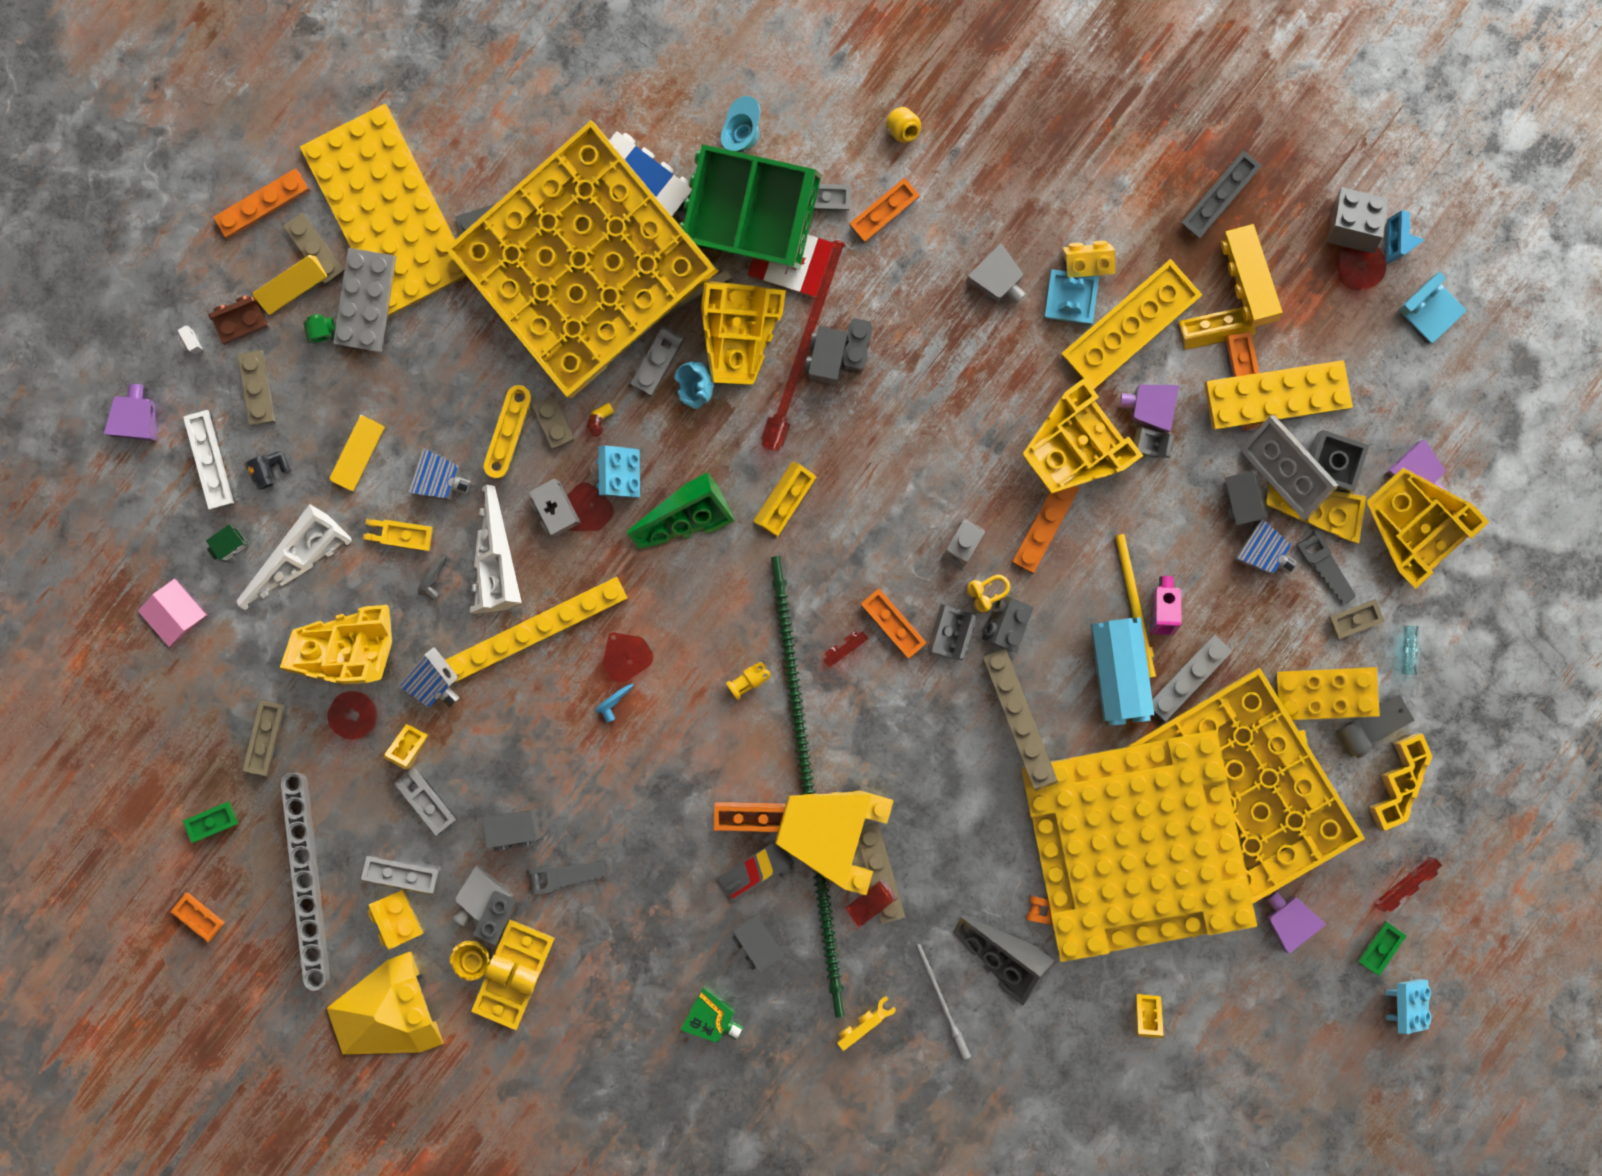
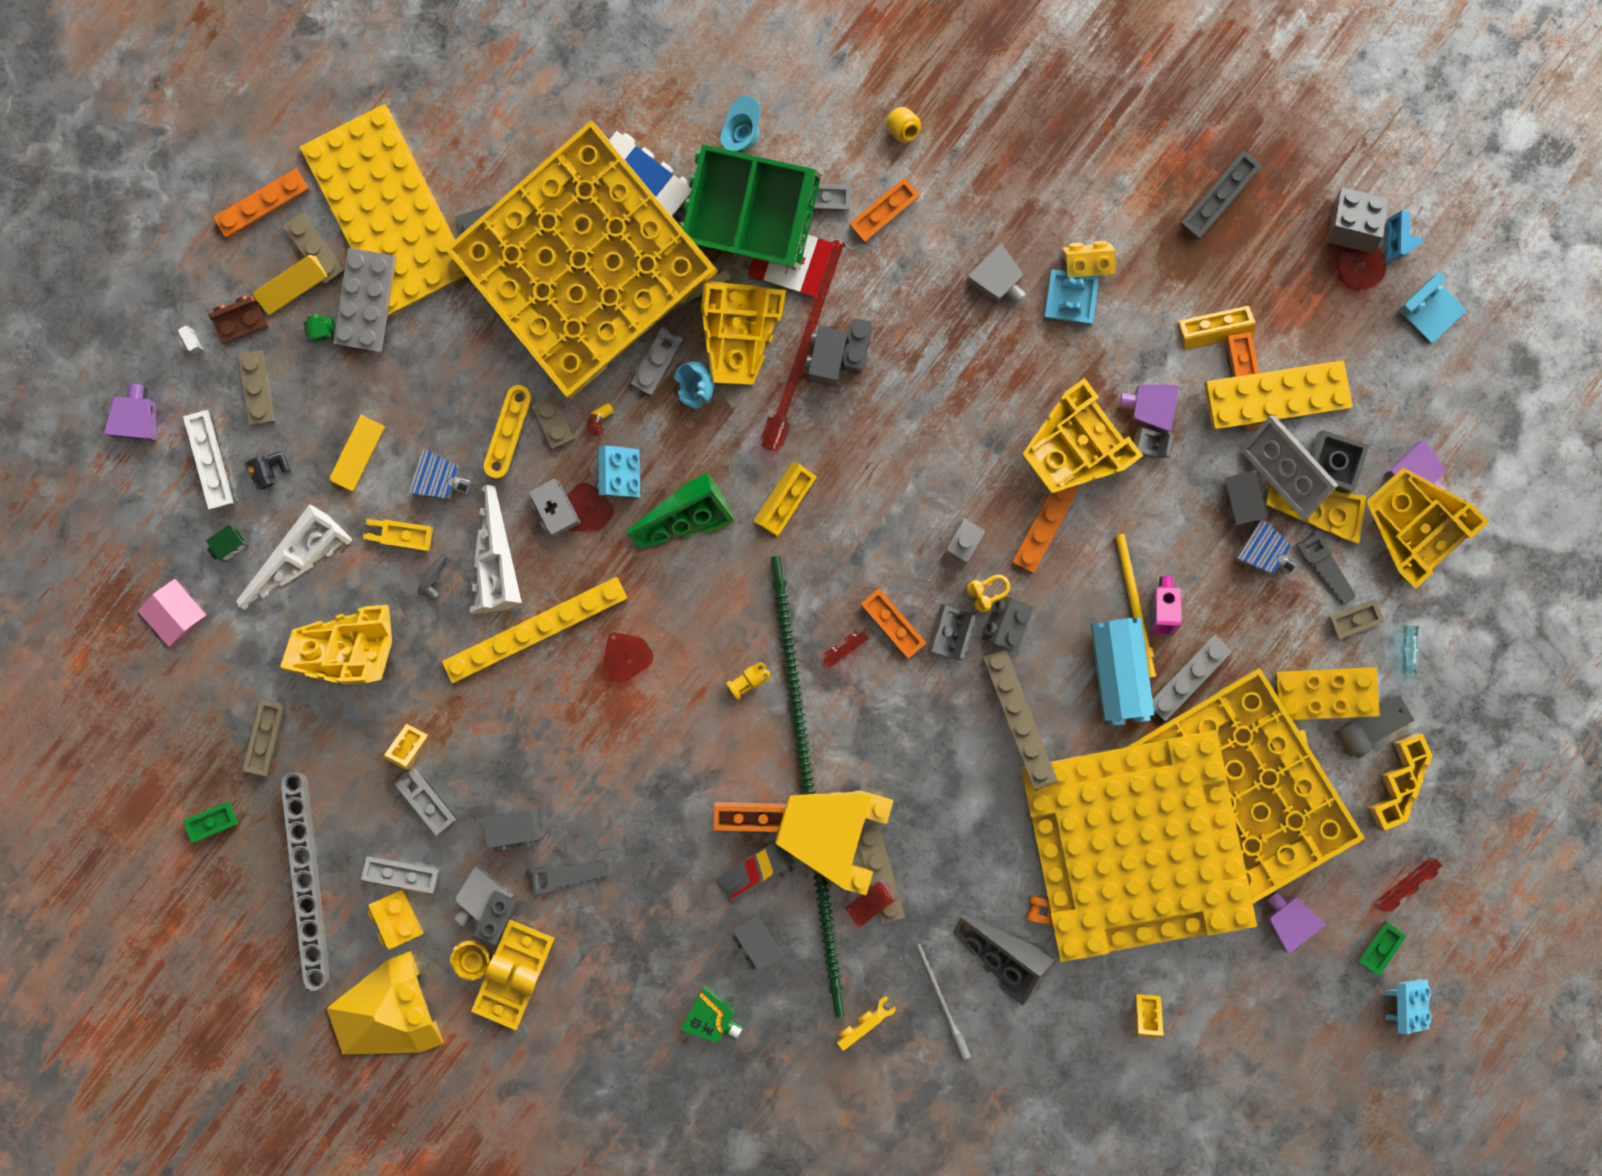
(197, 917): orange plate -> none
(346, 727): clear red plate -> none
(431, 680): light grey torso -> none
(611, 701): dark azure bar -> none
(1131, 324): yellow plate -> none
(1251, 275): yellow brick -> none

